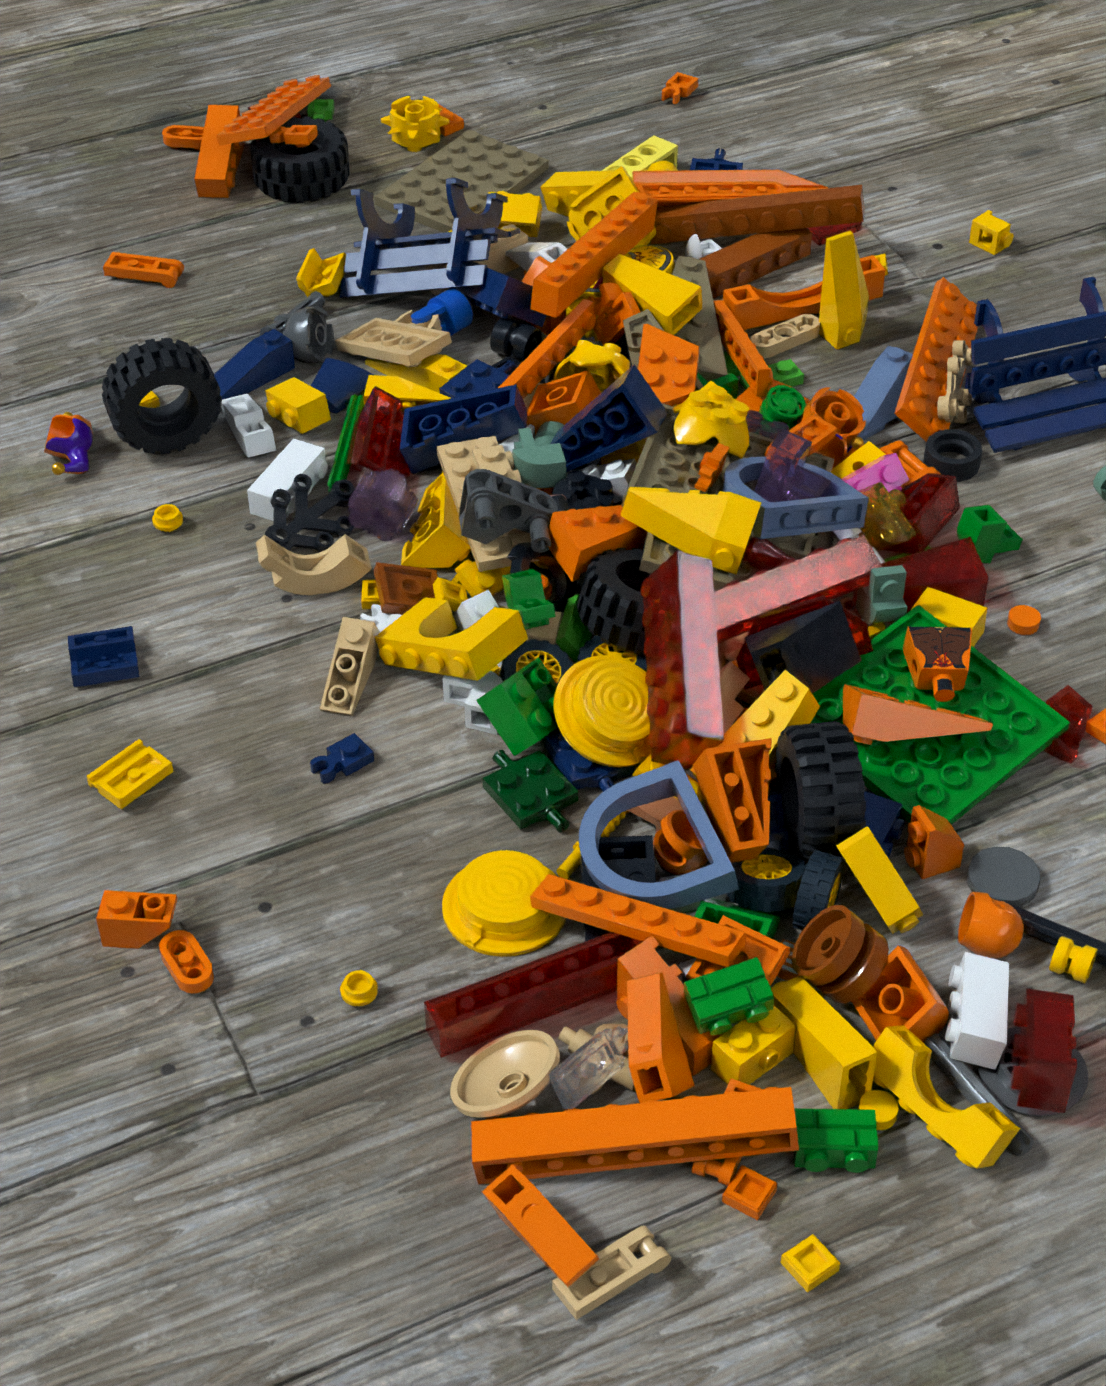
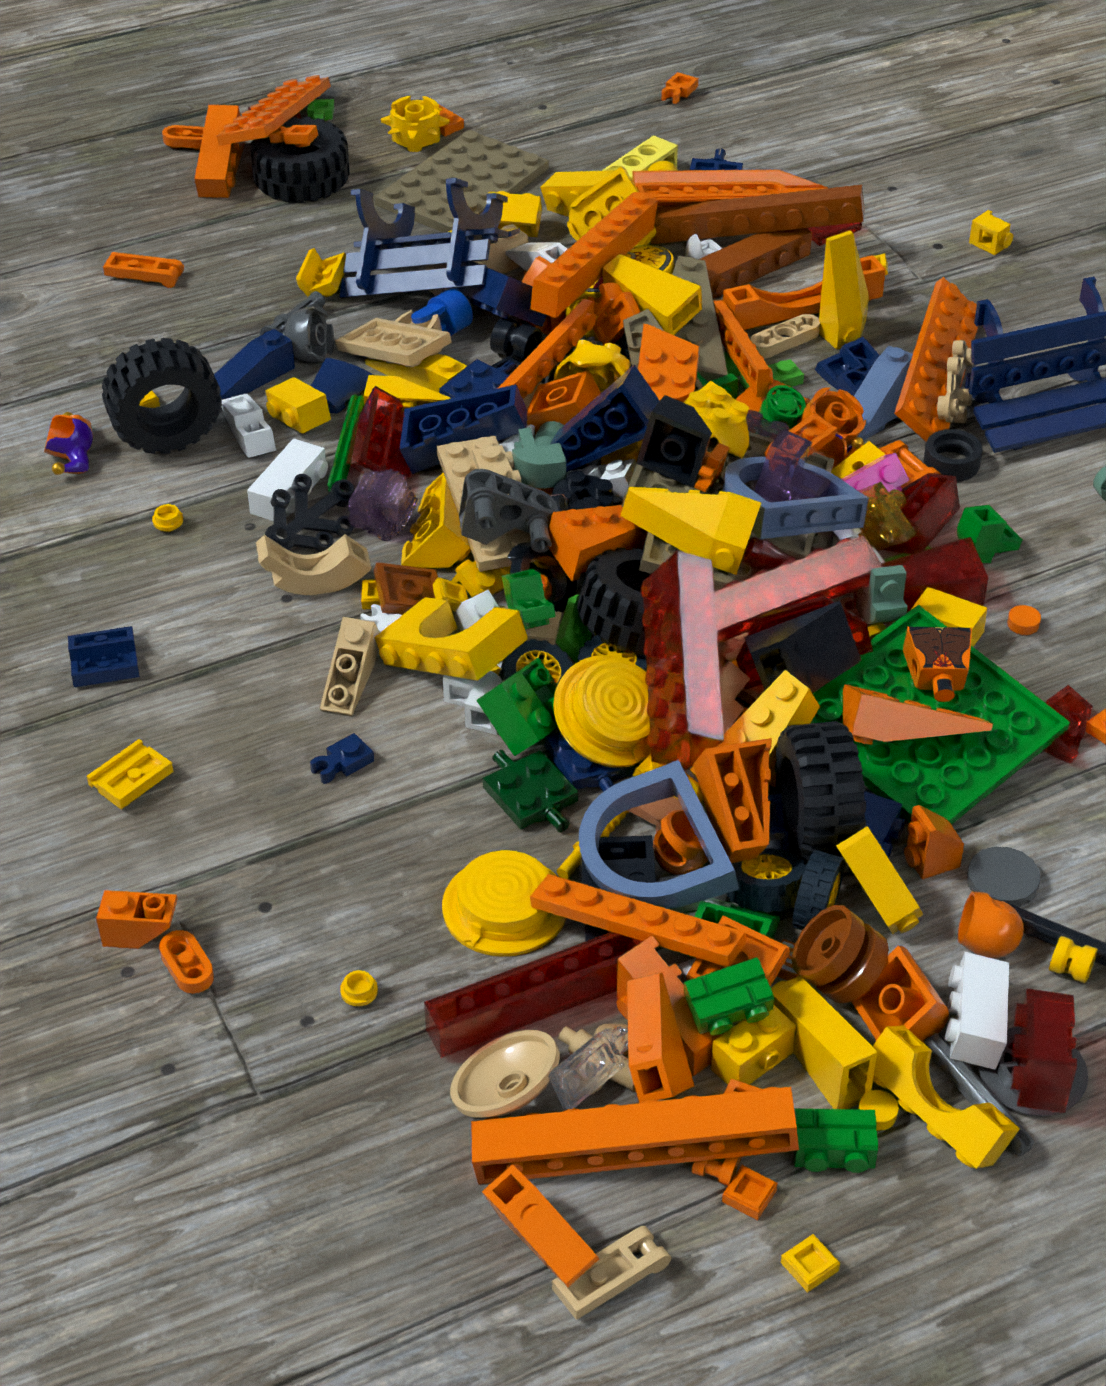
(675, 441): none -> black slope
(849, 366): none -> dark blue slope

